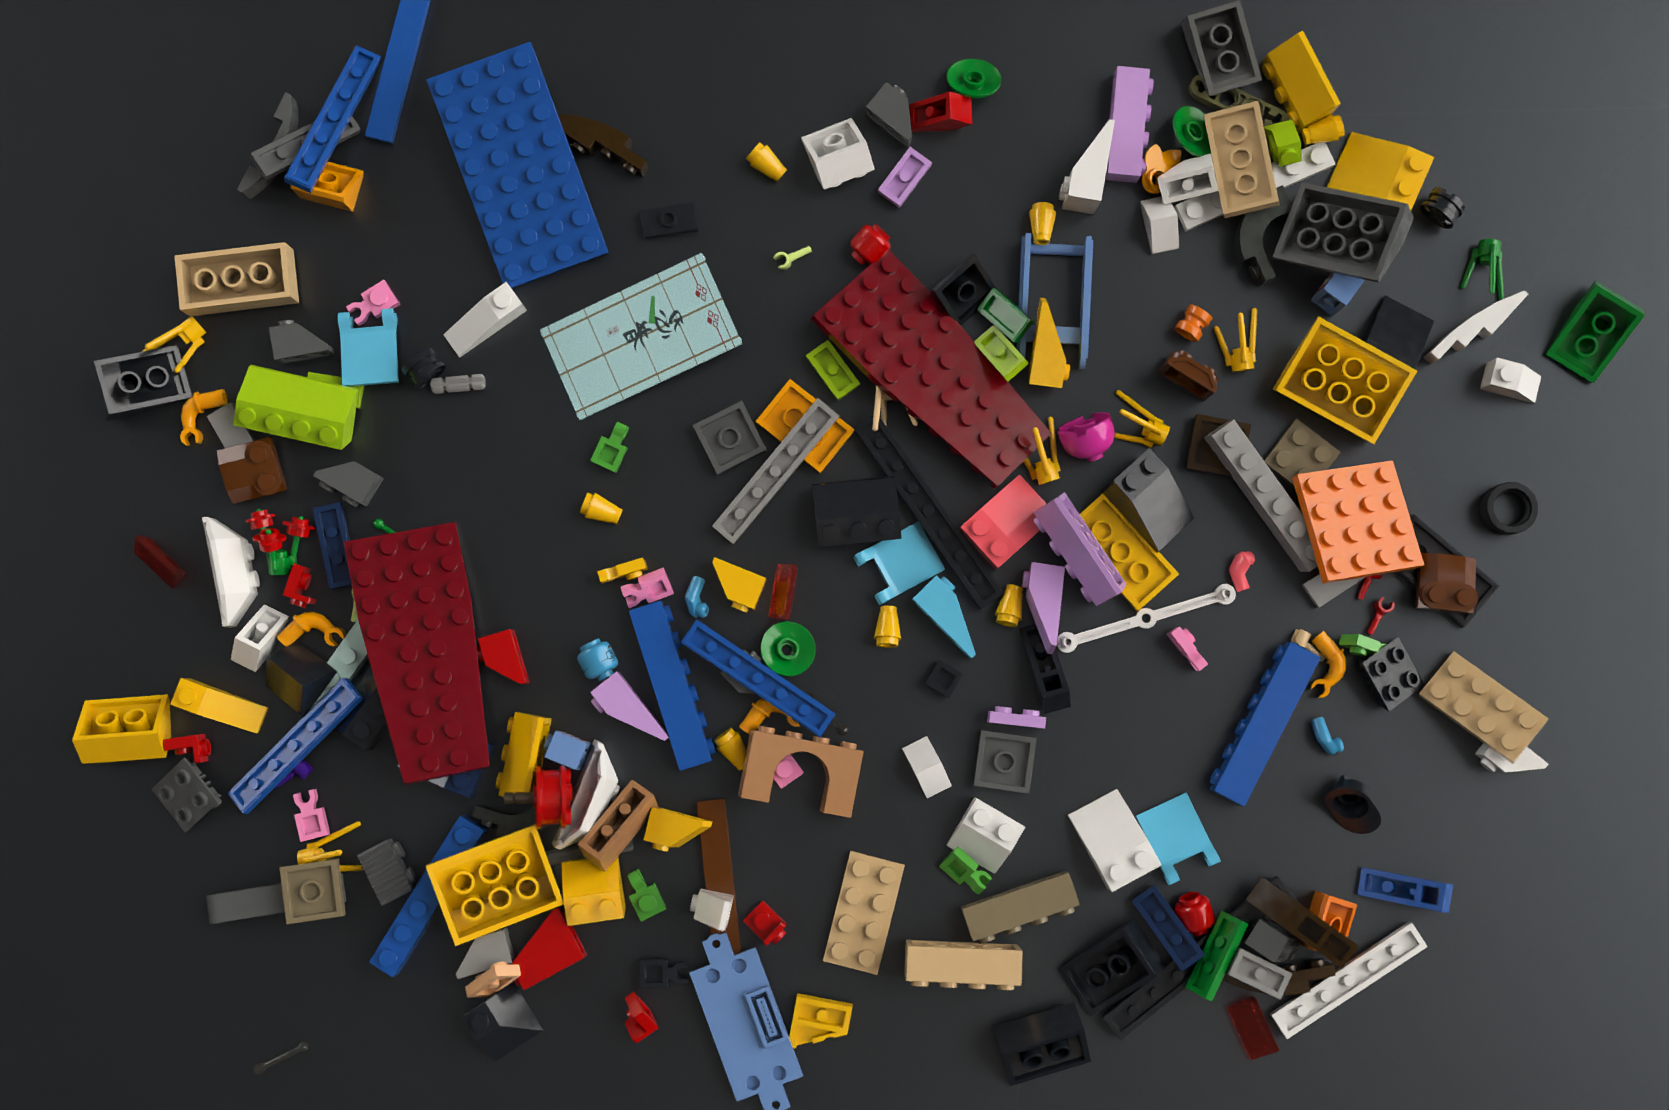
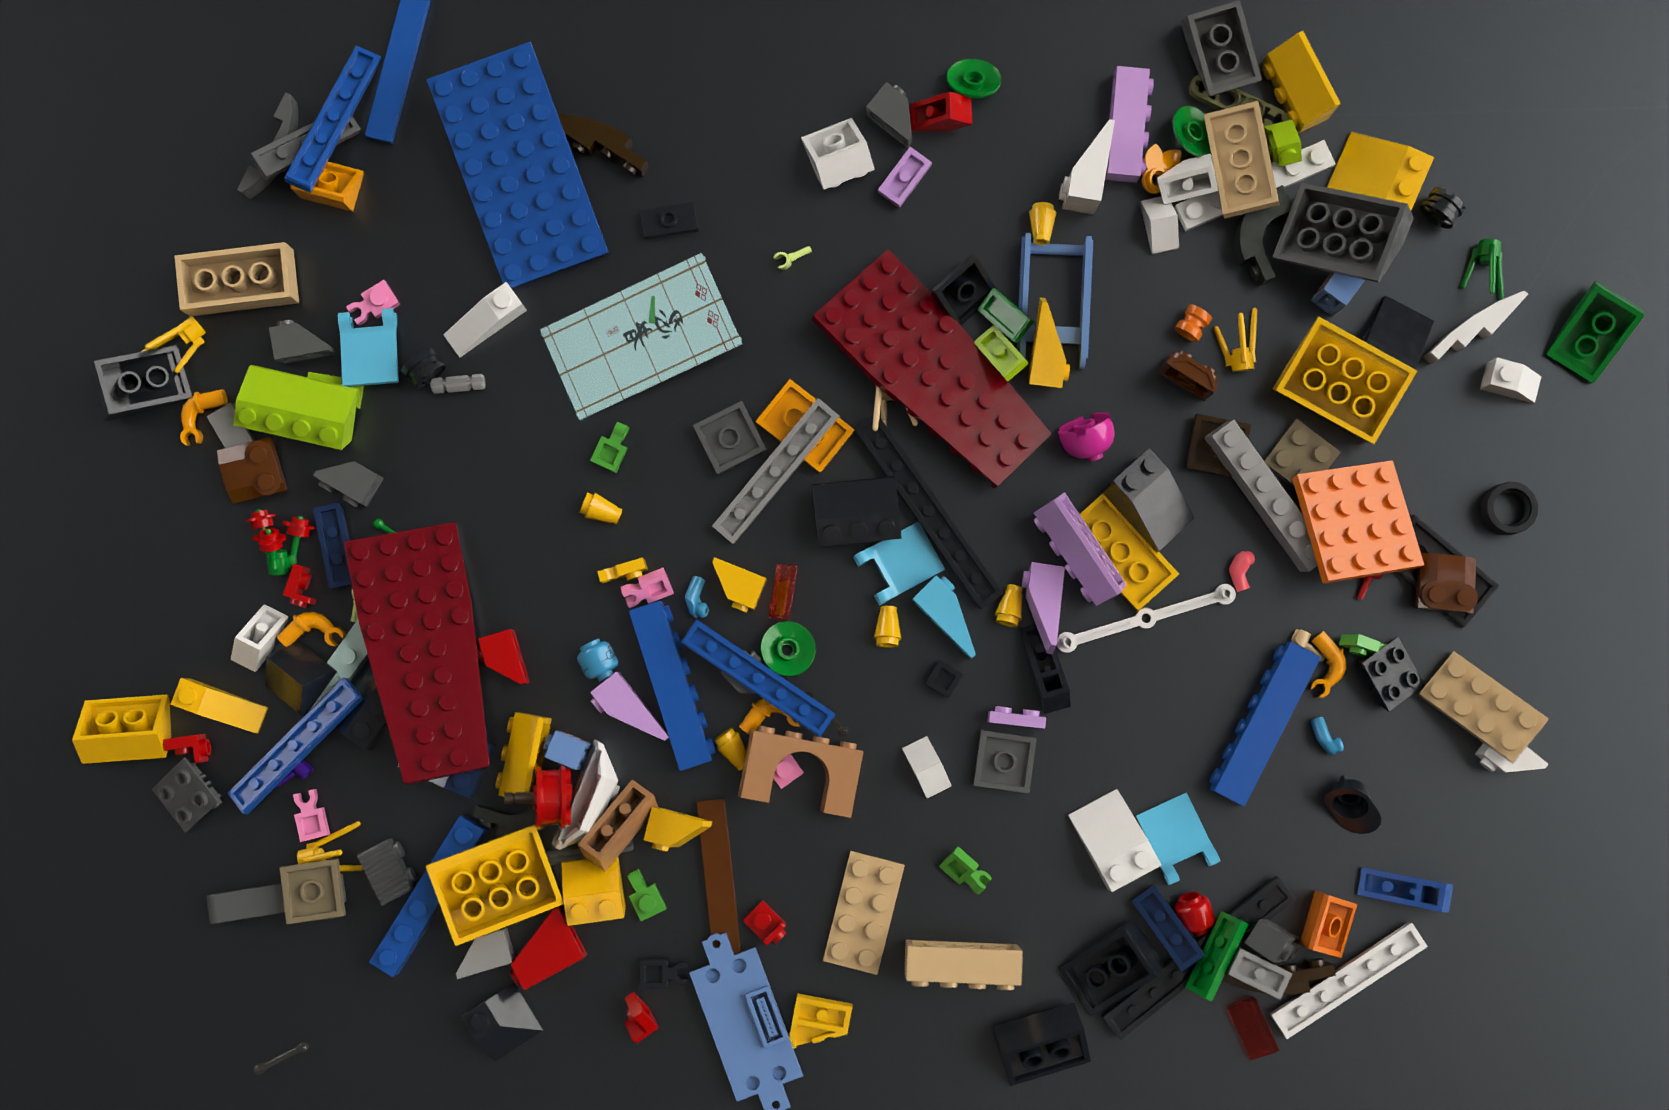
(158, 561): clear red slope -> none
(232, 571): white wedge -> none
(493, 980): light nougat plate -> none
(712, 908): white slope -> none
(766, 162): yellow cone -> none
(833, 370): lime plate -> none
(870, 244): red head -> none
(986, 835): white slope -> none
(1004, 522): coral slope -> none
(1020, 906): dark tan brick -> none
(1045, 469): yellow plant -> none
(1154, 429): yellow plant -> none
(1184, 642): bright pink plate -> none
(1302, 923): dark brown slope -> none
(1323, 593): light grey tile -> none
(1324, 130): yellow cone -> none
(1380, 612): red hand -> none

